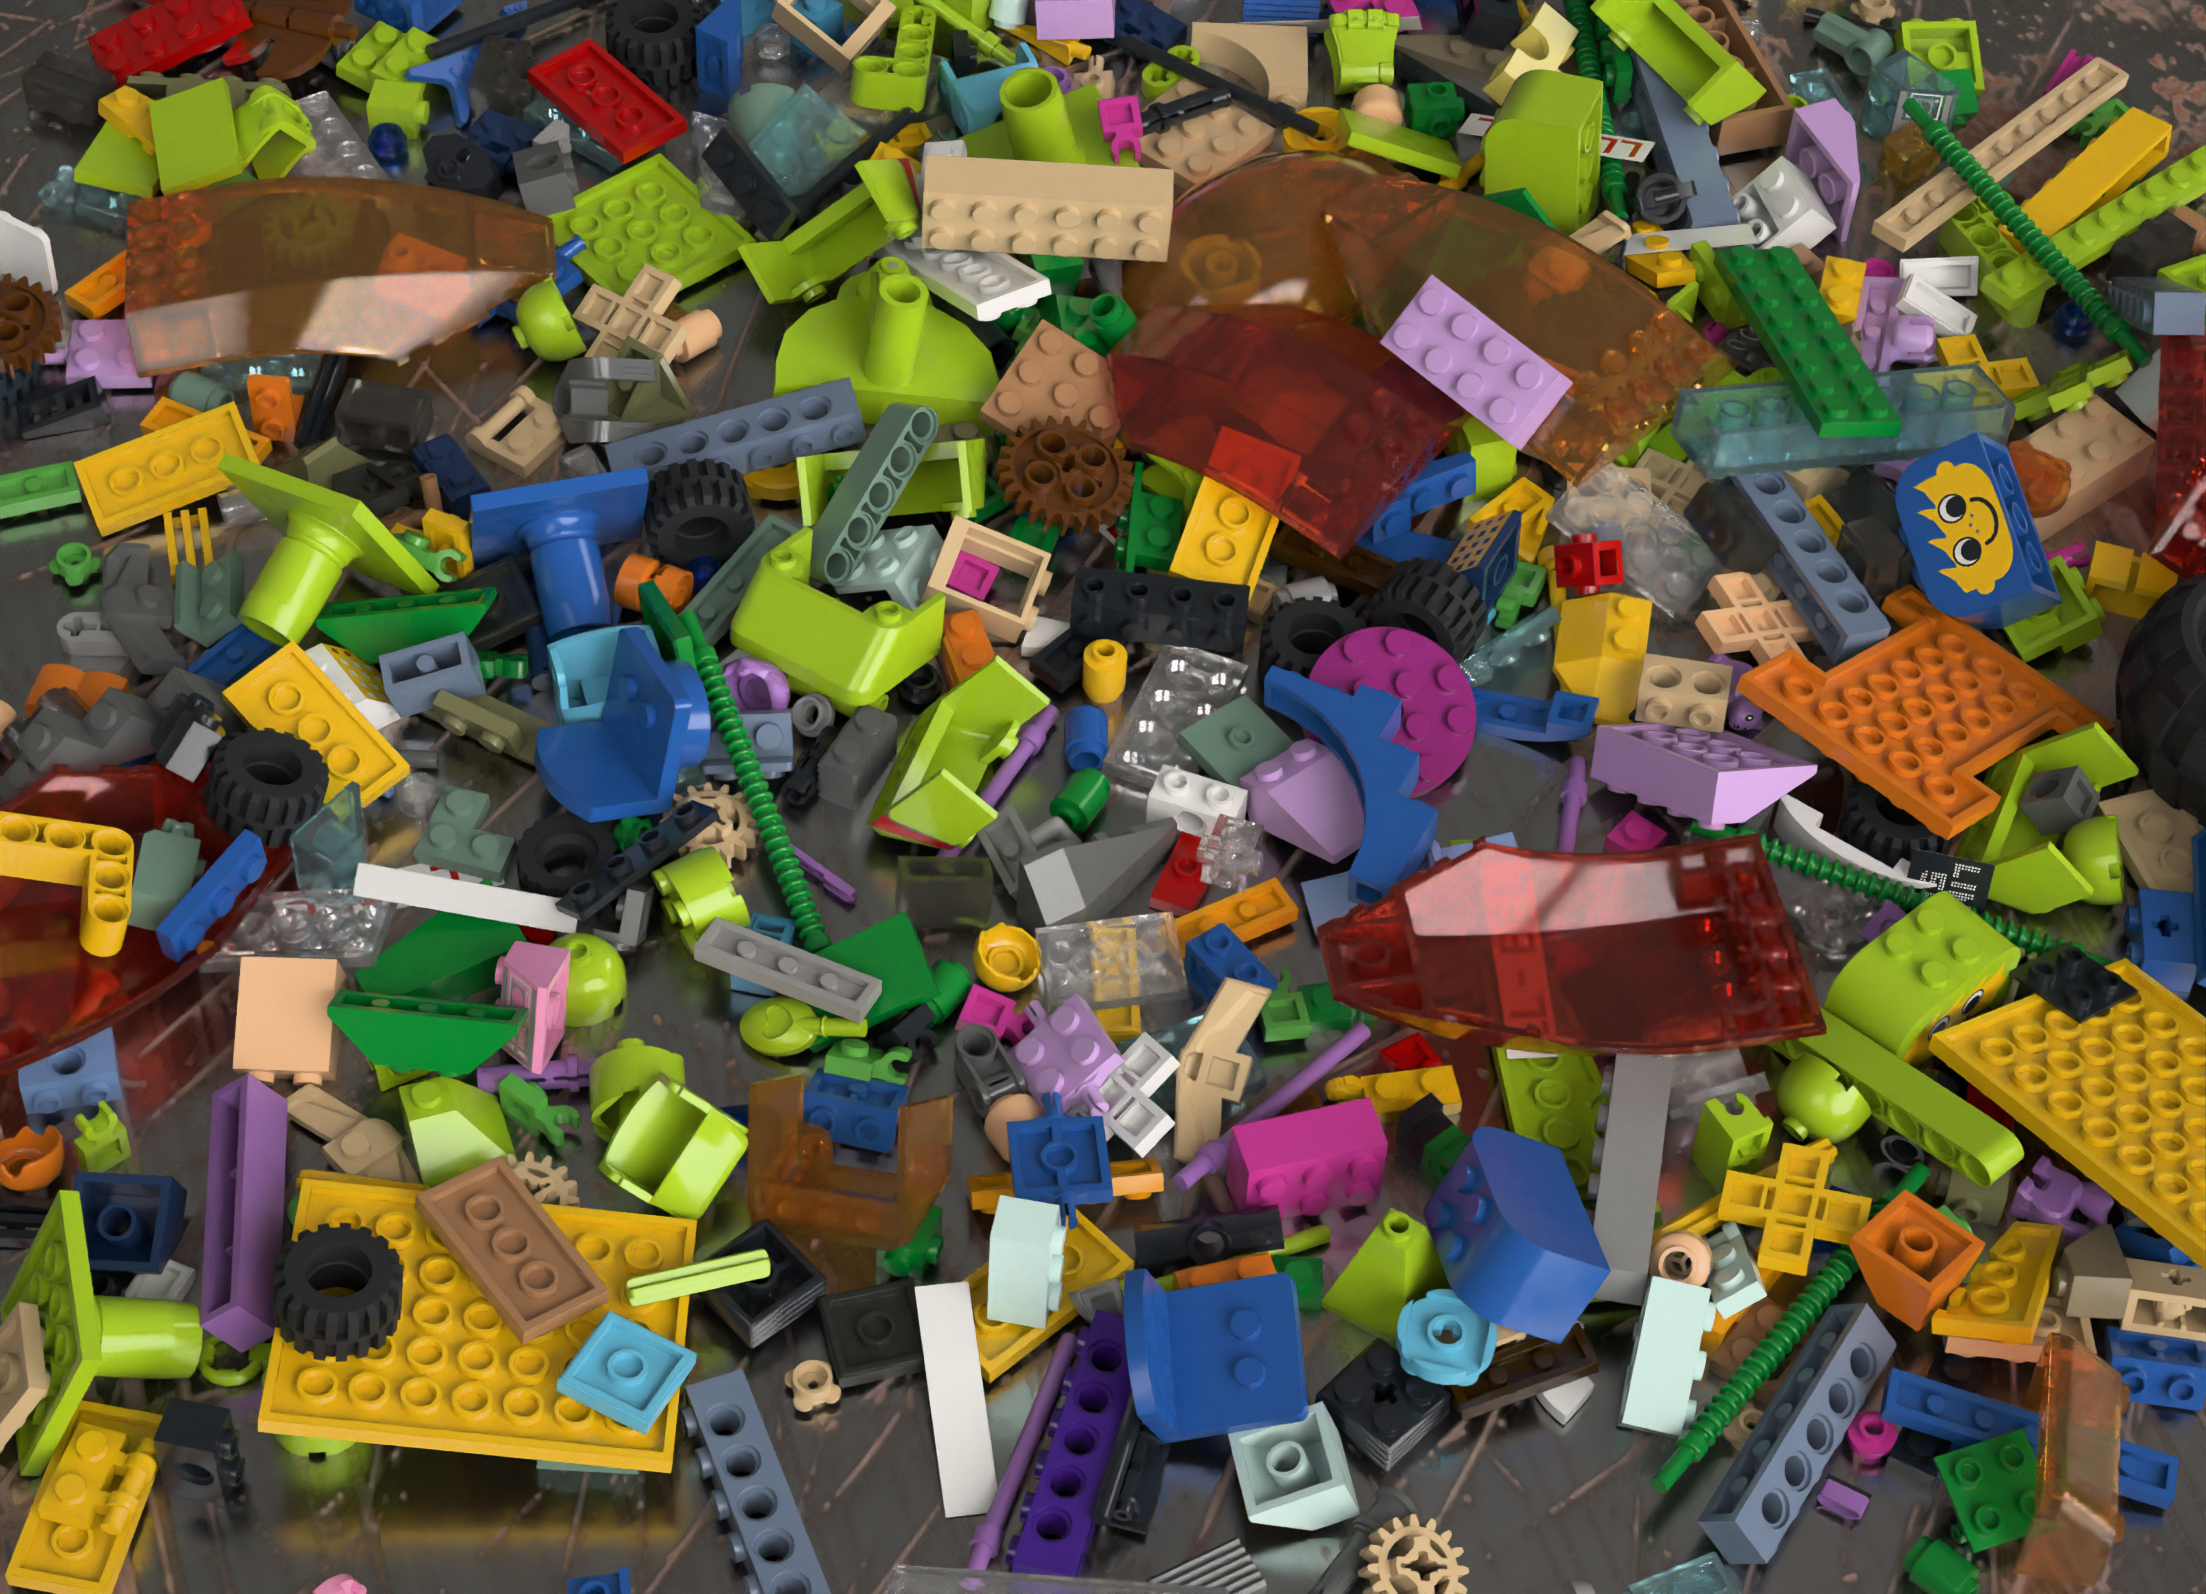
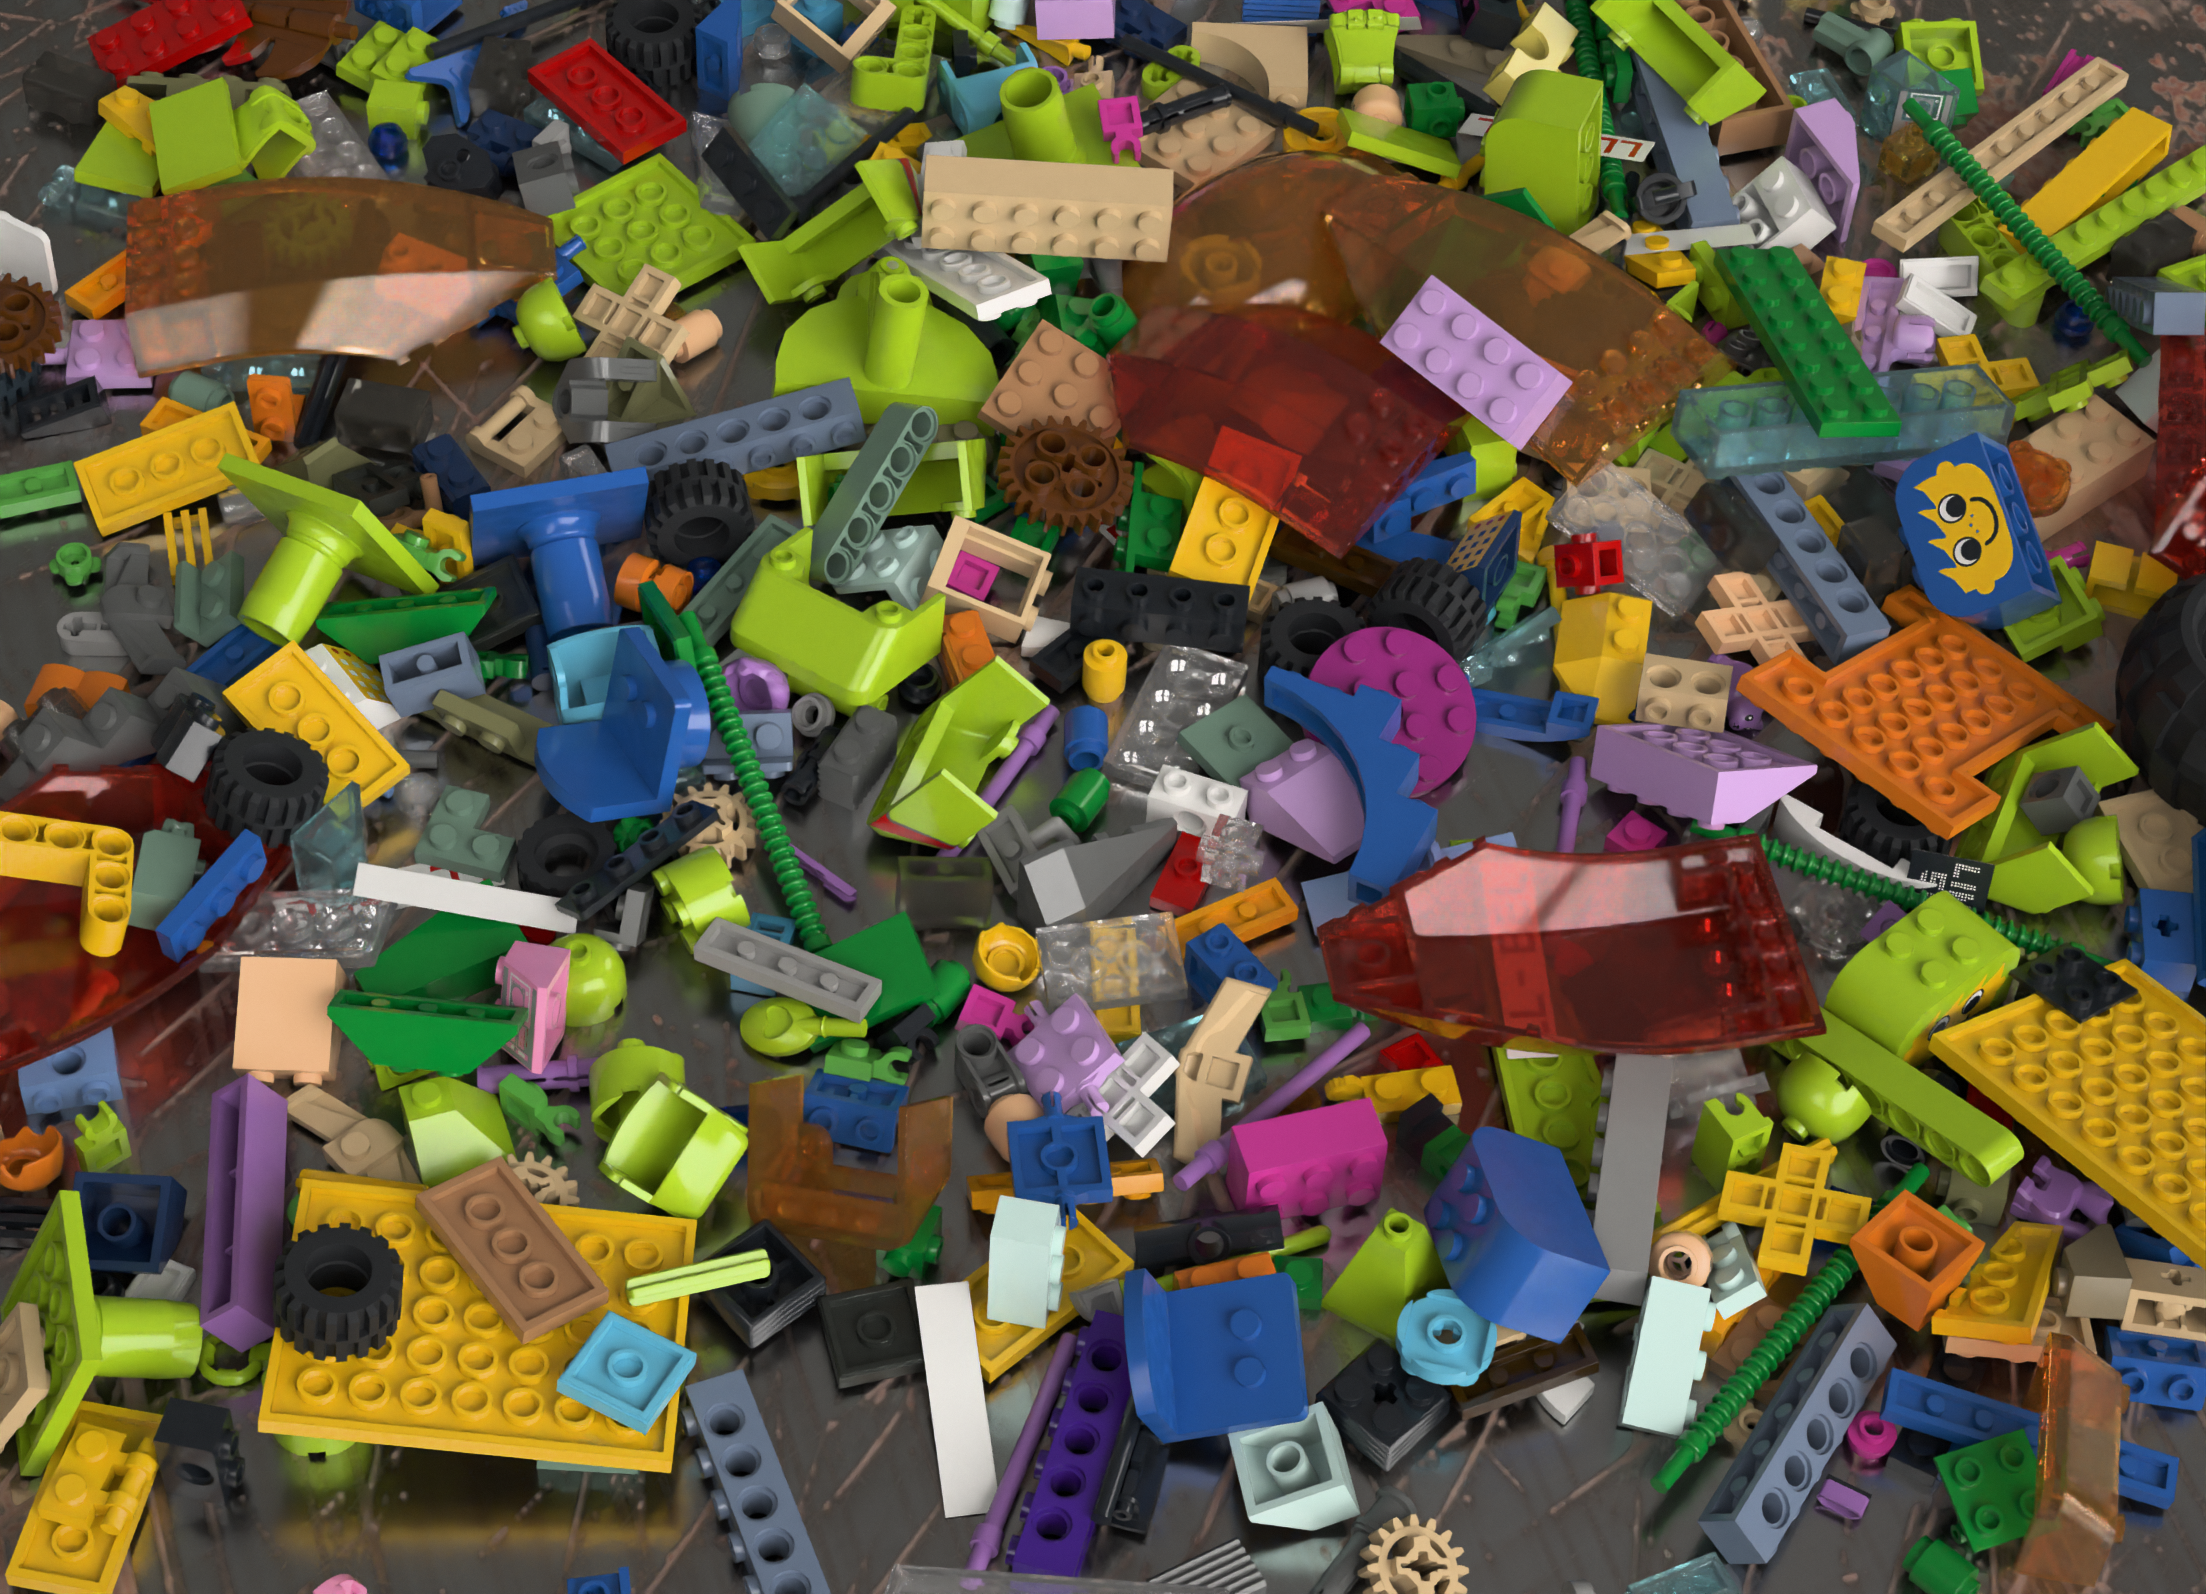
(809, 1373): tan plate -> none

